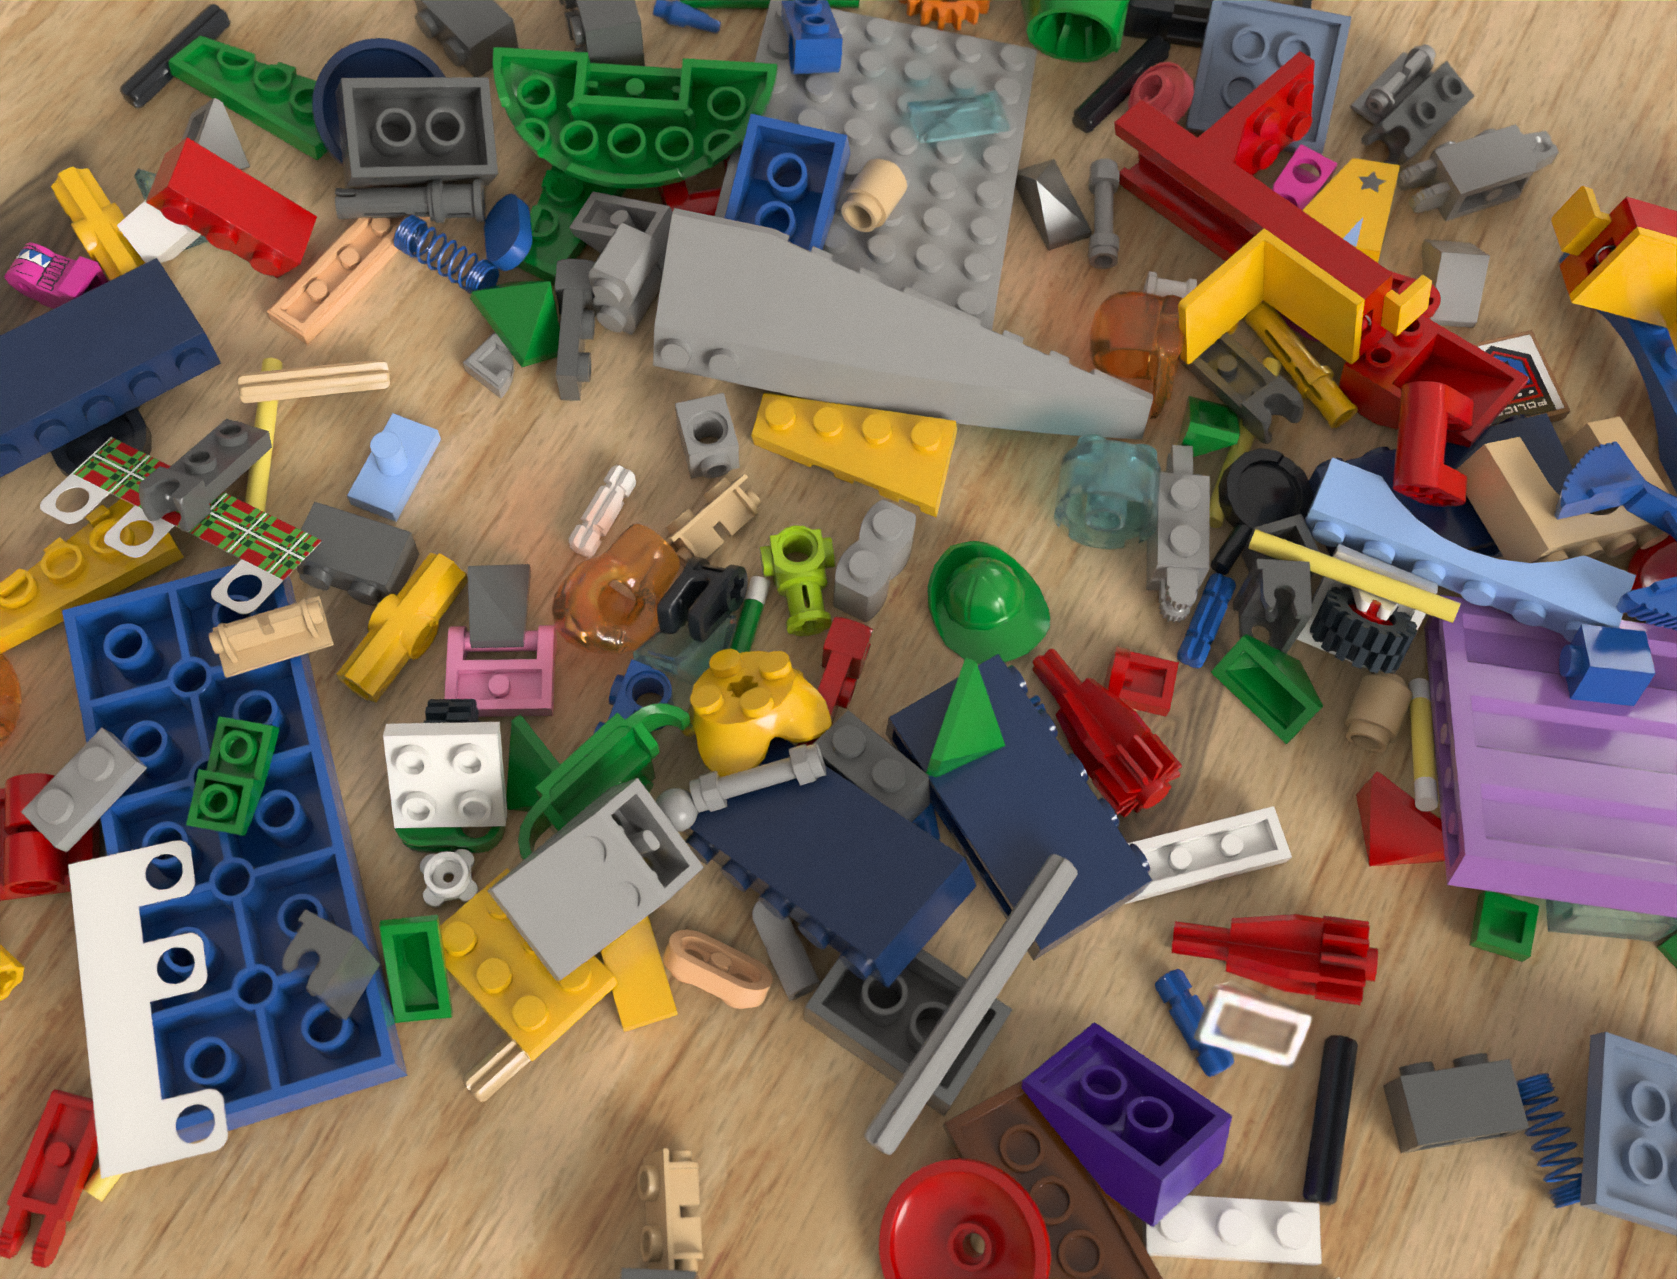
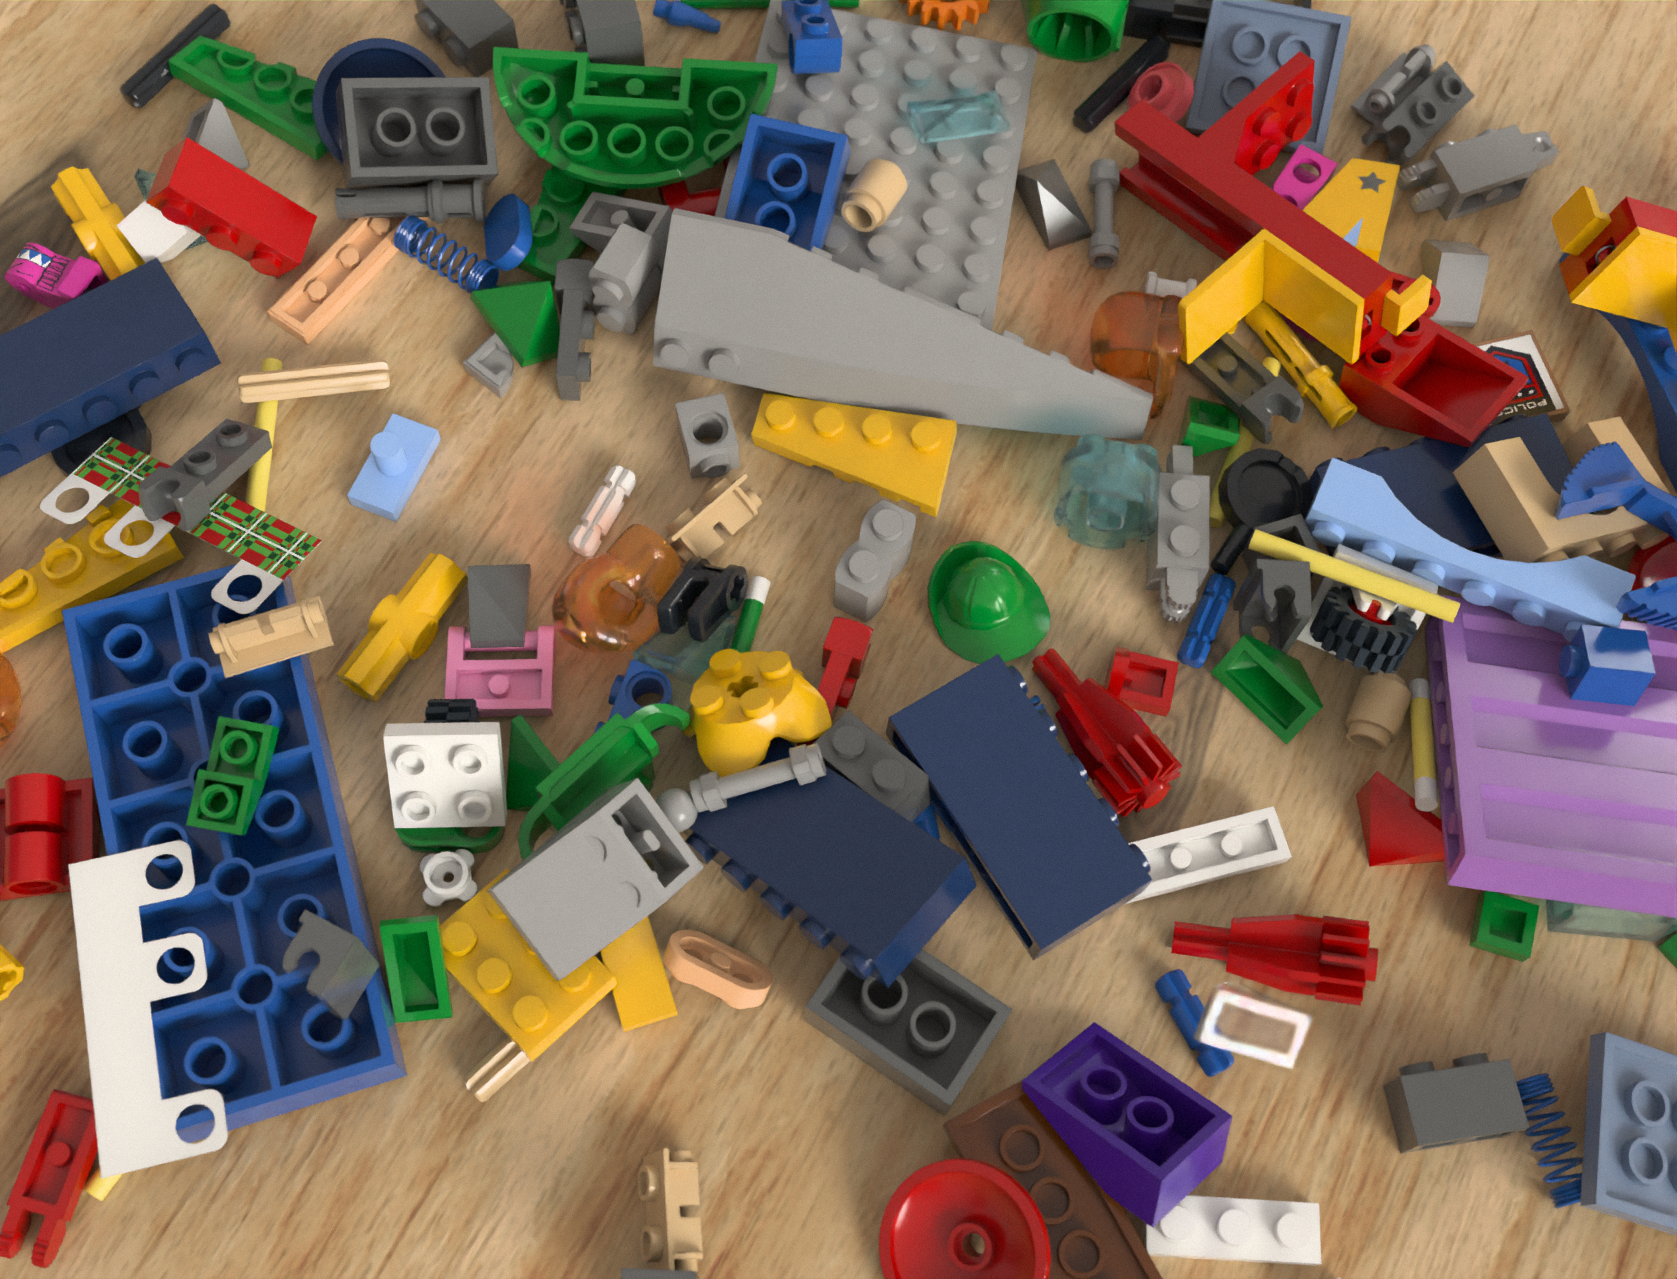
(83, 790): light grey plate -> none
(357, 555): dark grey brick -> none
(785, 953): light grey bar -> none
(800, 579): lime connector -> none
(968, 726): green slope -> none
(970, 1005): light grey axle -> none
(1330, 1120): black axle -> none
(1425, 417): red connector -> none

